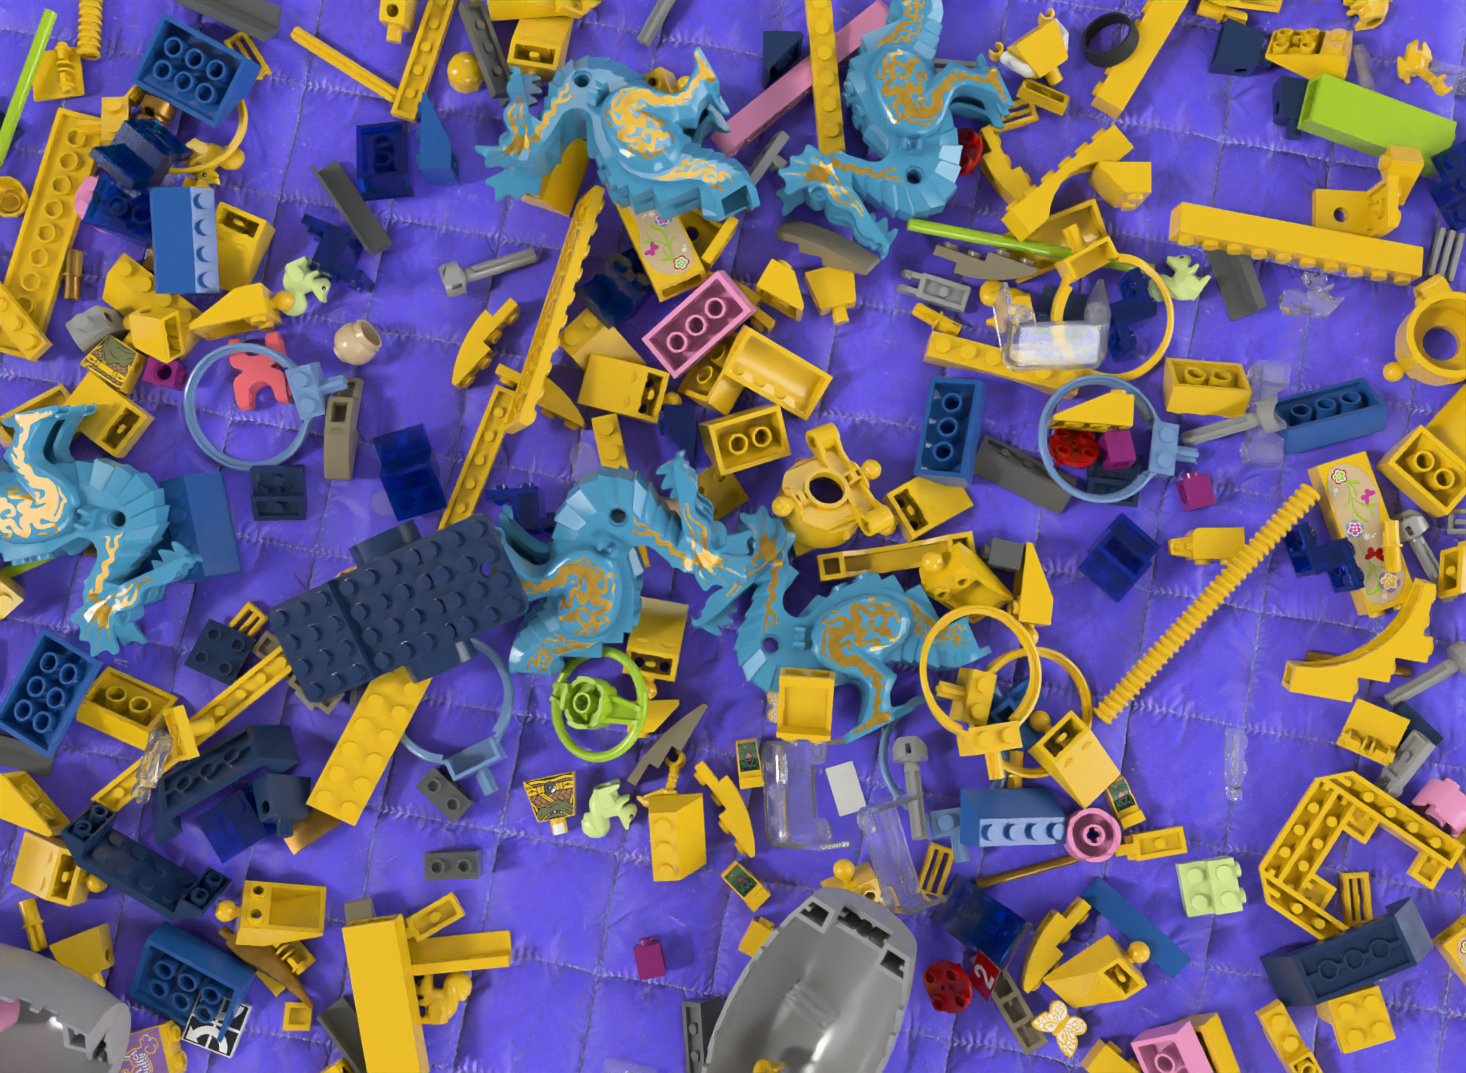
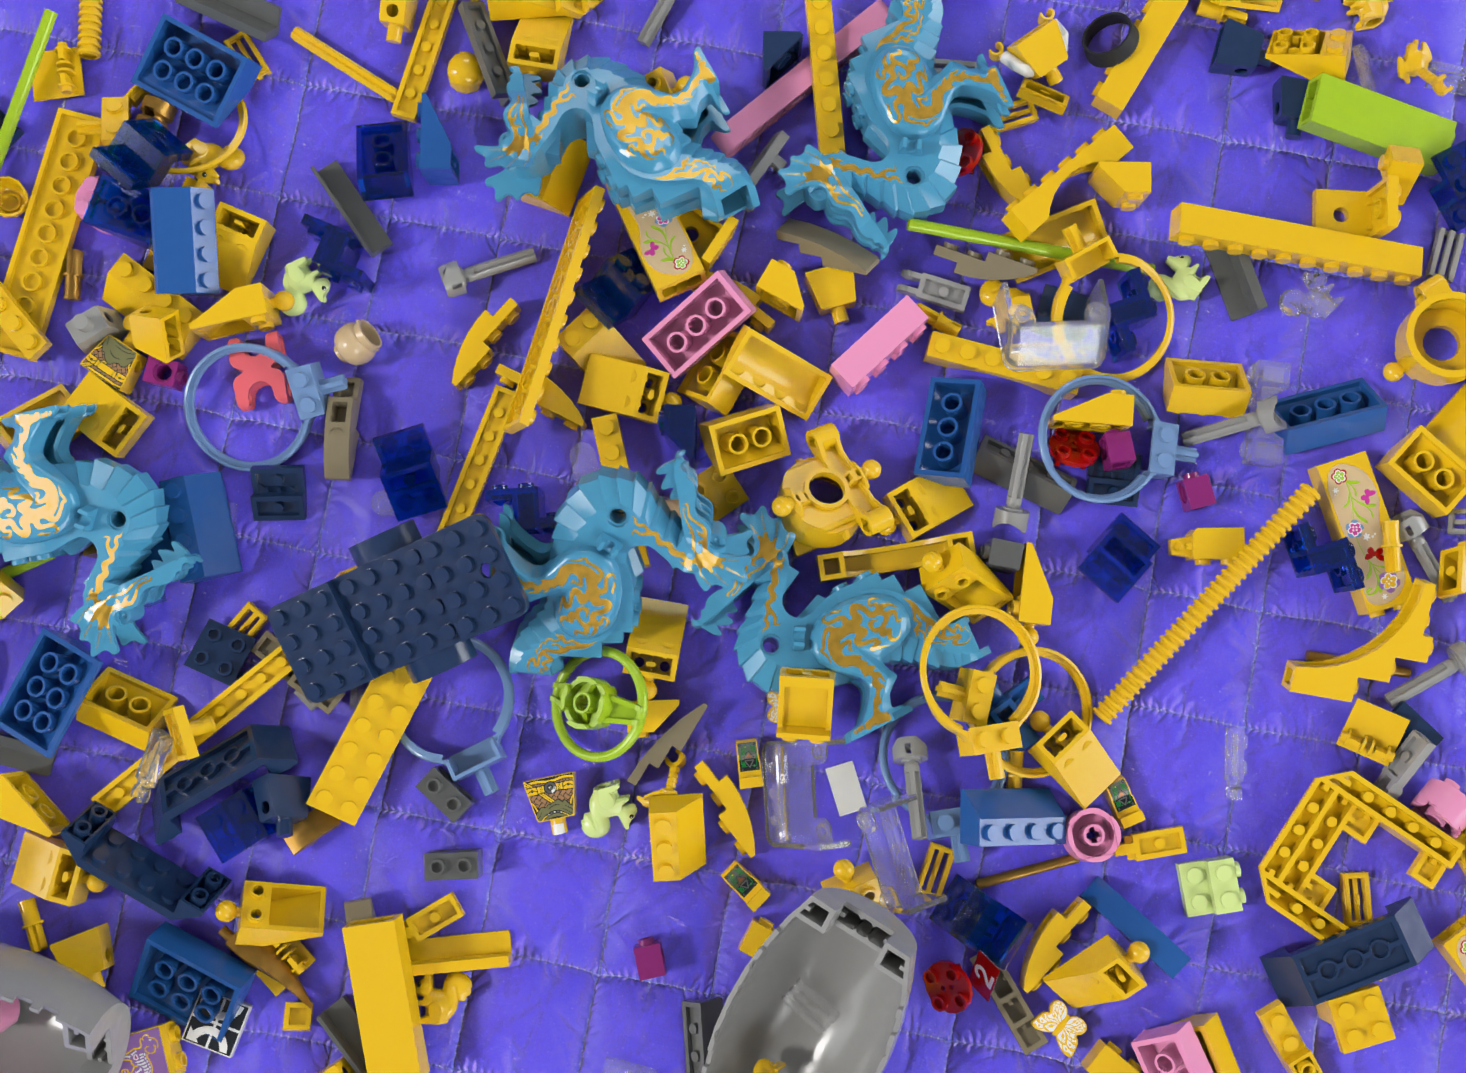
(879, 344): none -> bright pink brick
(1012, 511): none -> light grey piece

